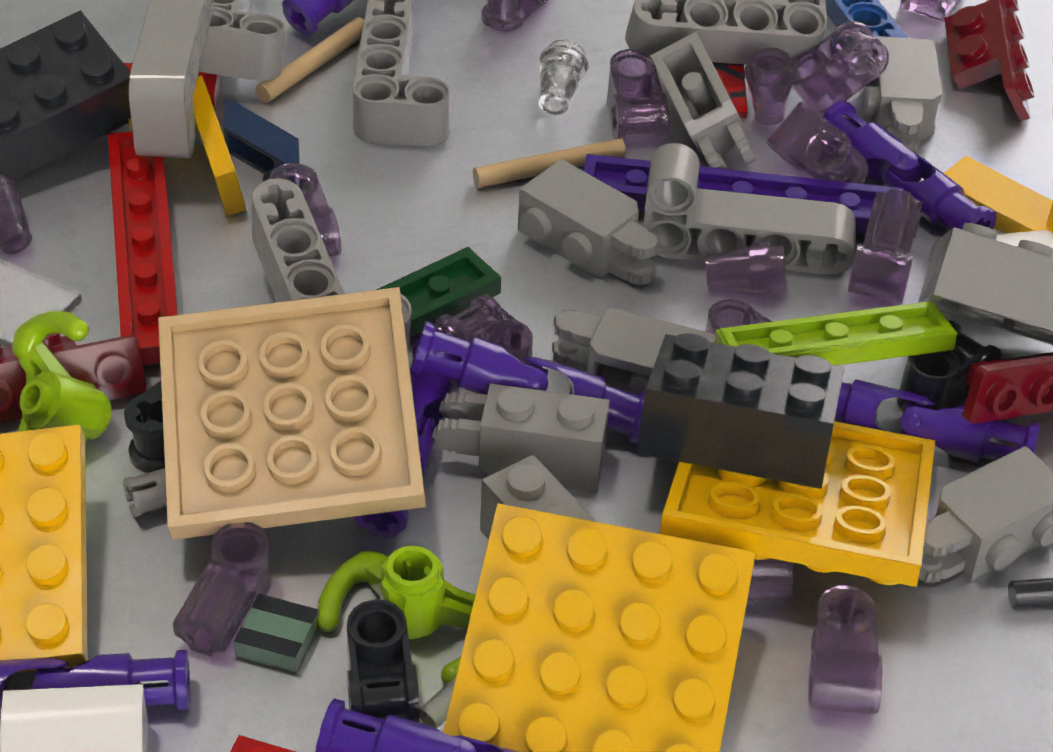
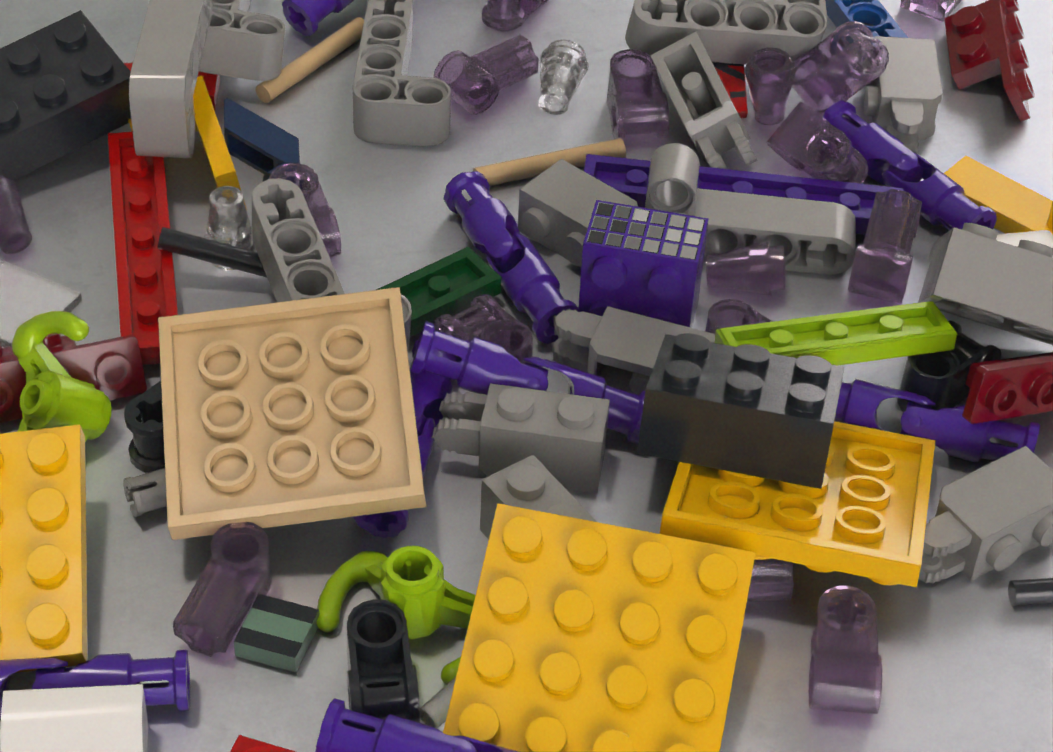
(210, 251): none -> black bar
(229, 220): none -> clear cone
(479, 78): none -> clear purple piece
(523, 270): none -> dark purple piece
(642, 262): none -> dark purple brick

